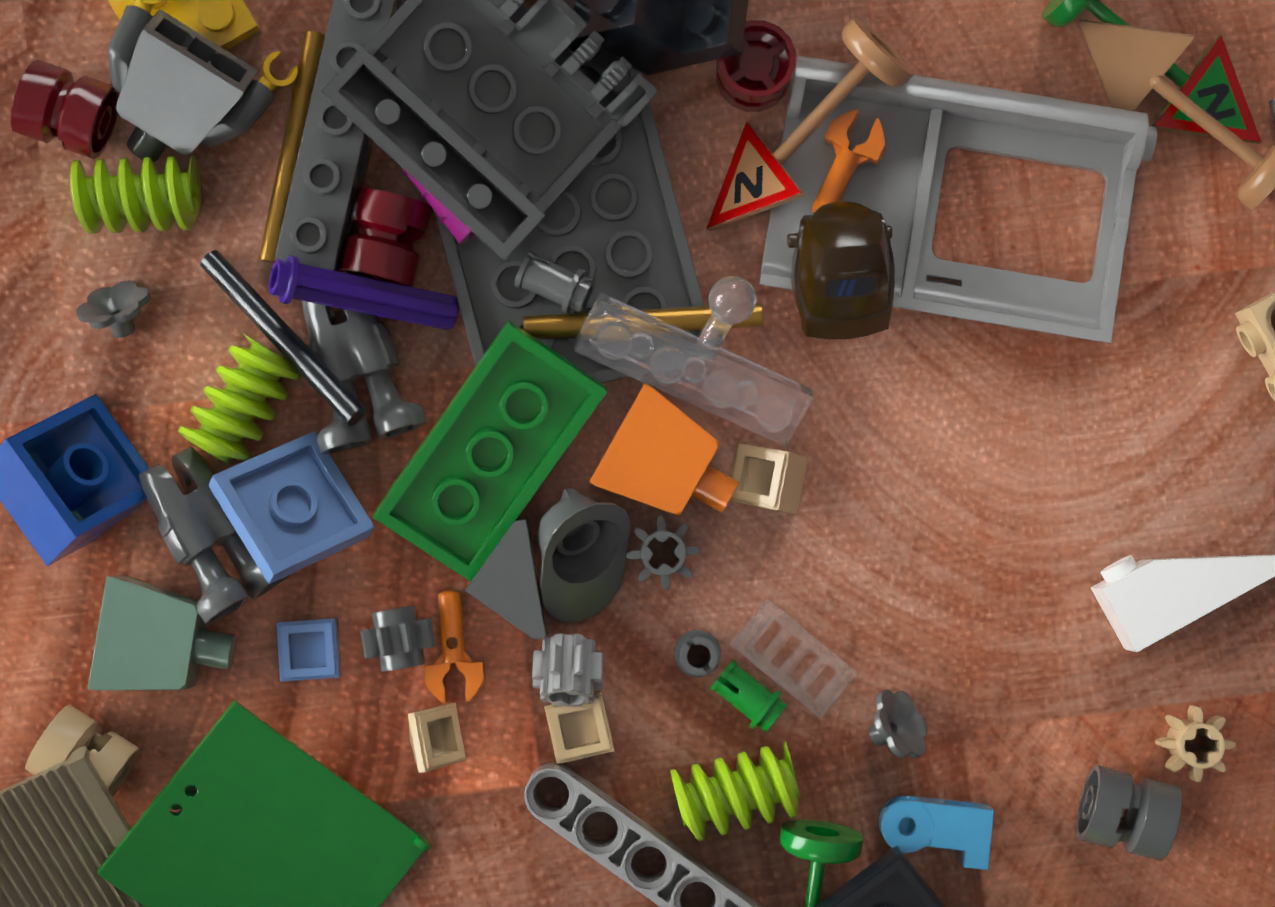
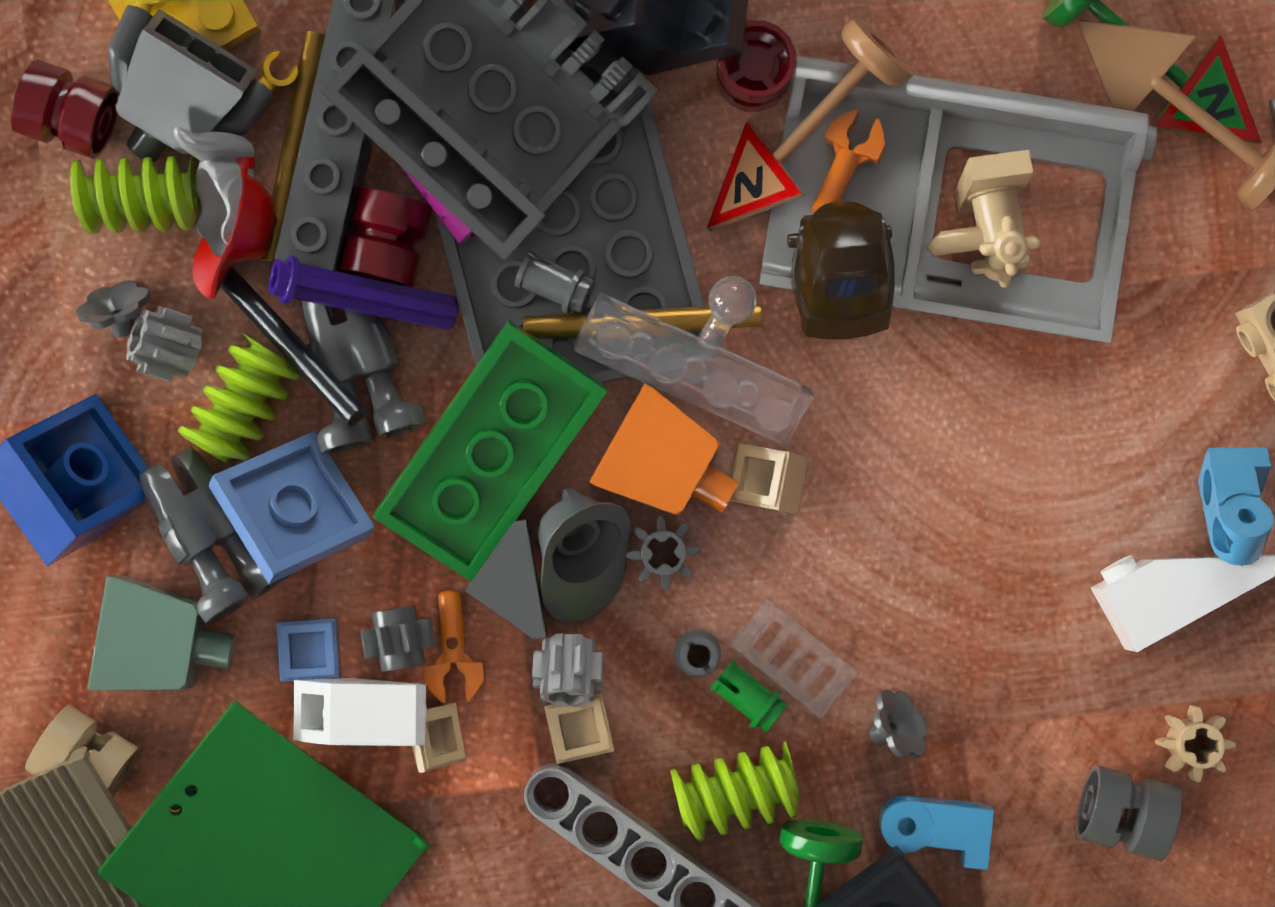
(164, 343): none -> light grey gear
(235, 208): none -> hair
(359, 712): none -> white slope
(993, 191): none -> tan piece
(1232, 502): none -> dark azure leg

